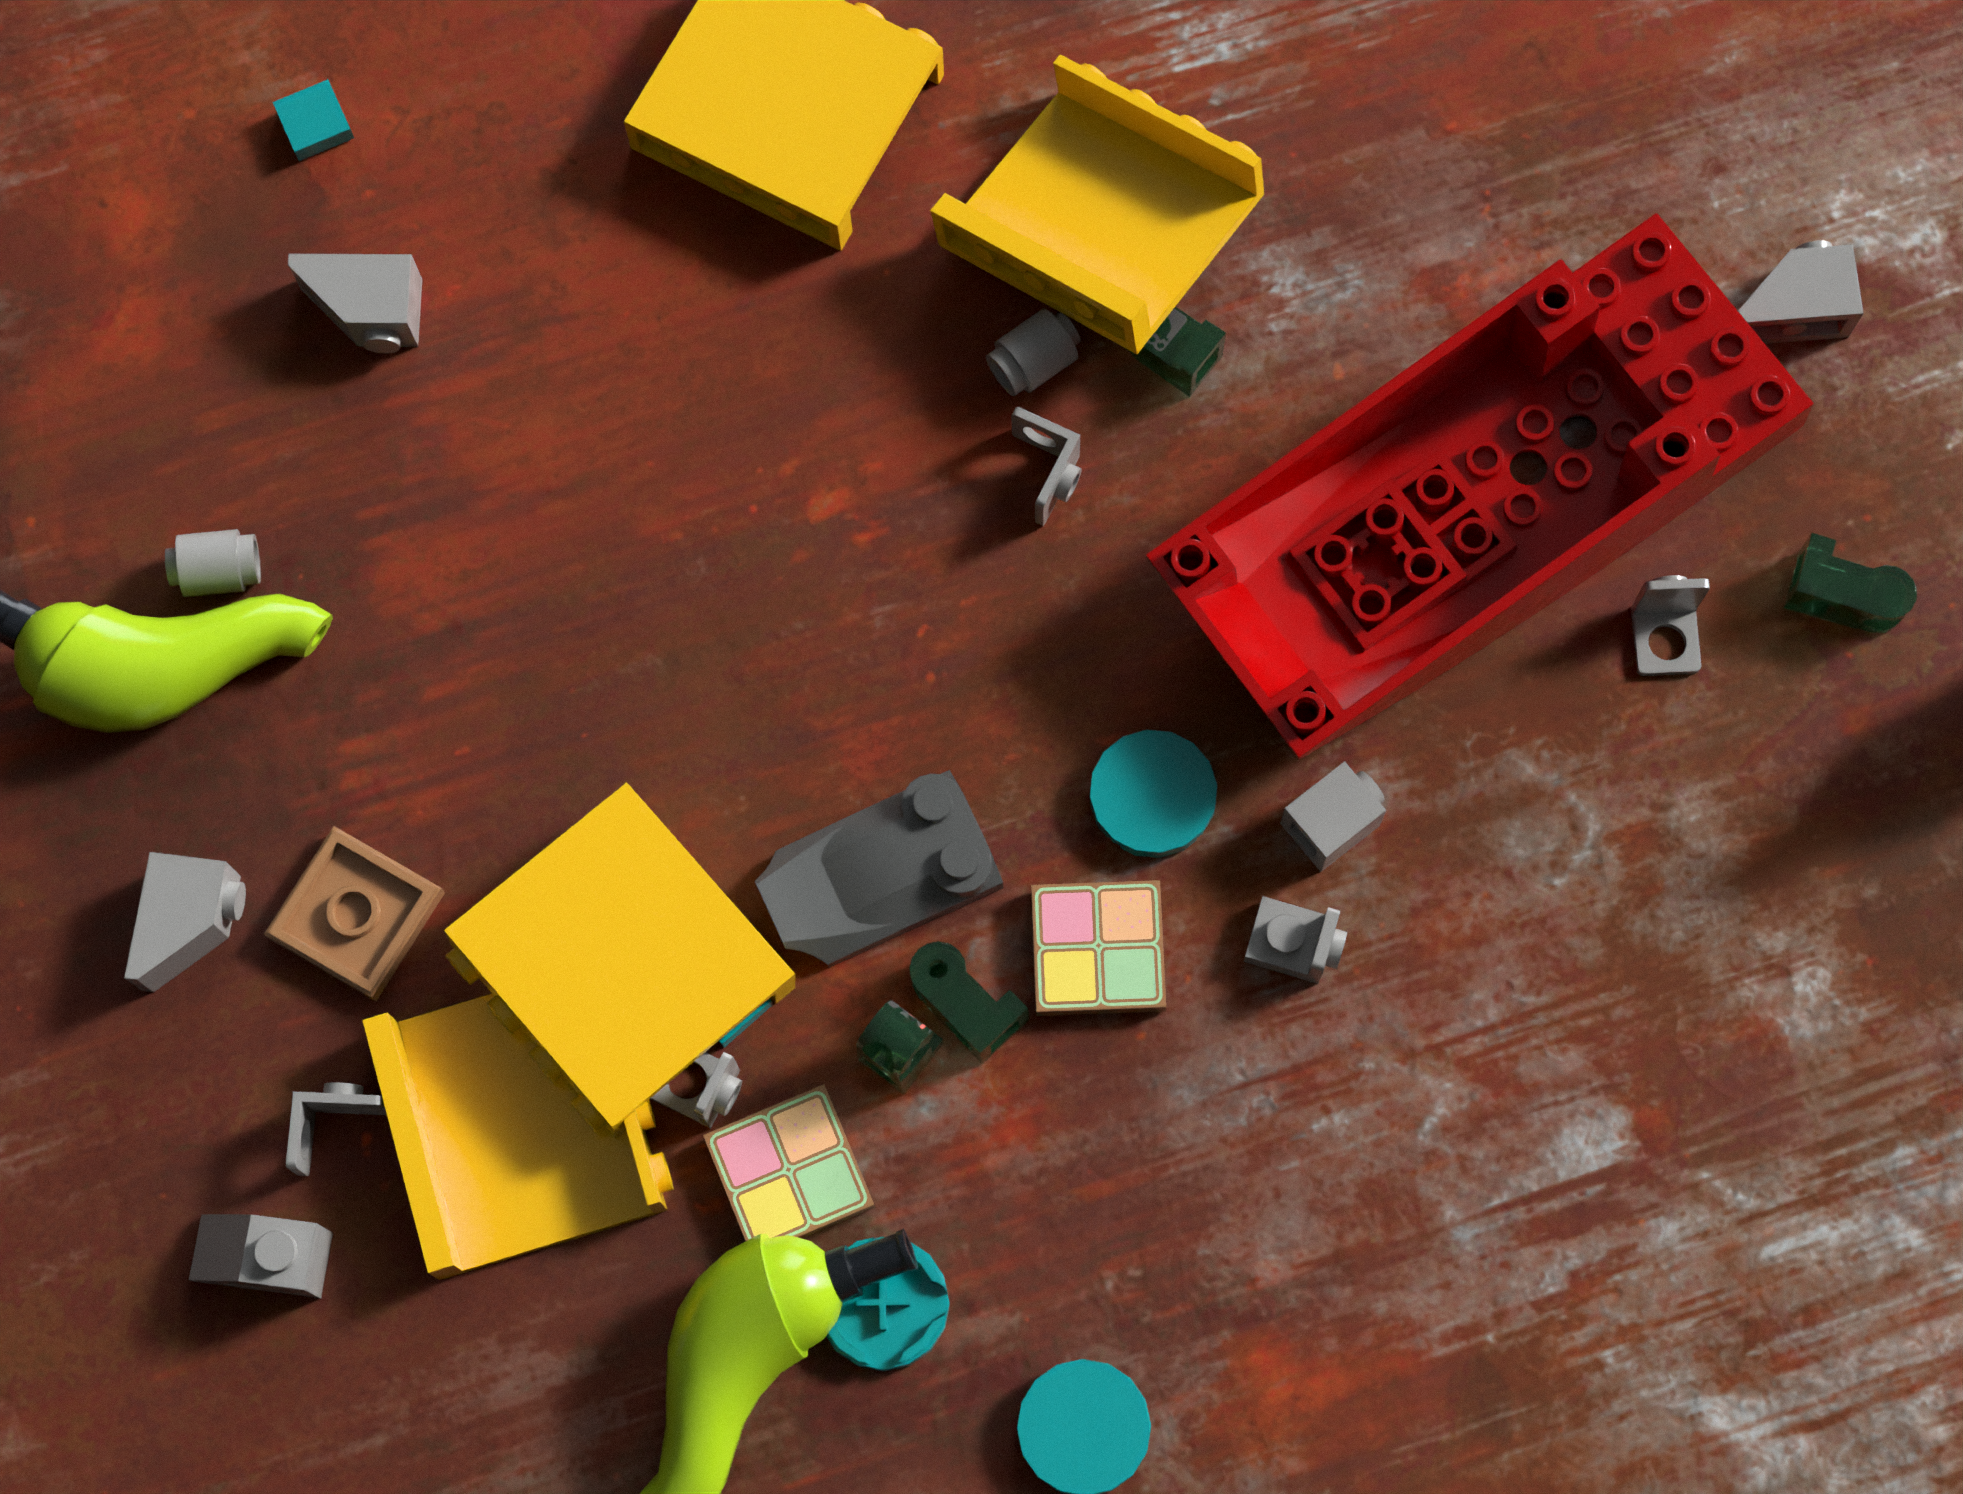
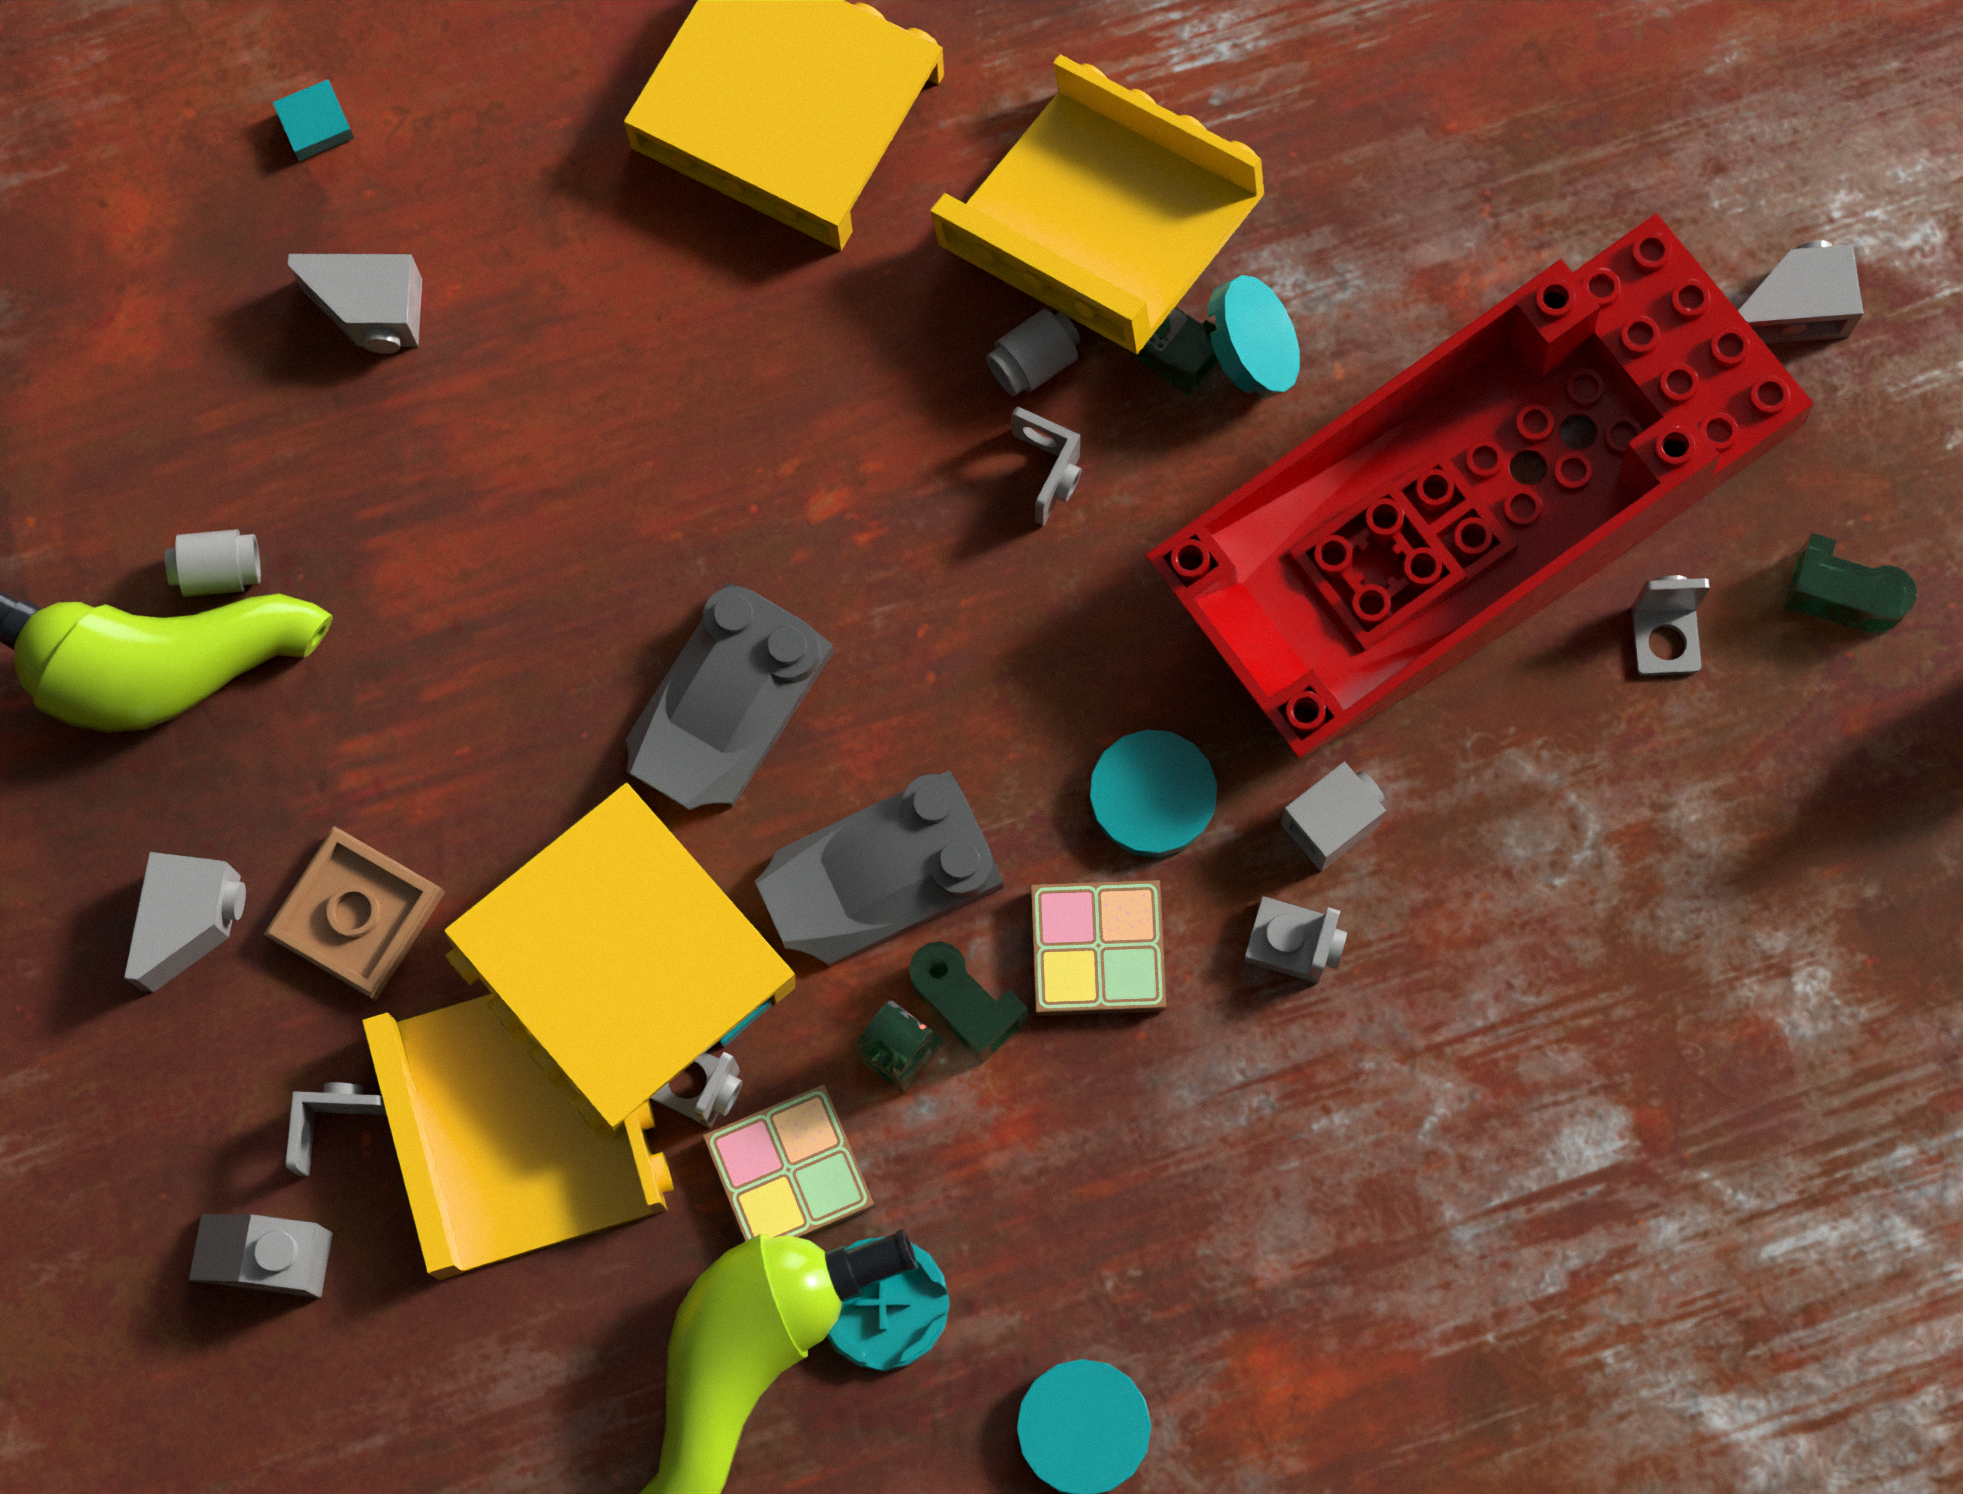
(725, 699): none -> dark grey slope
(1254, 337): none -> tile

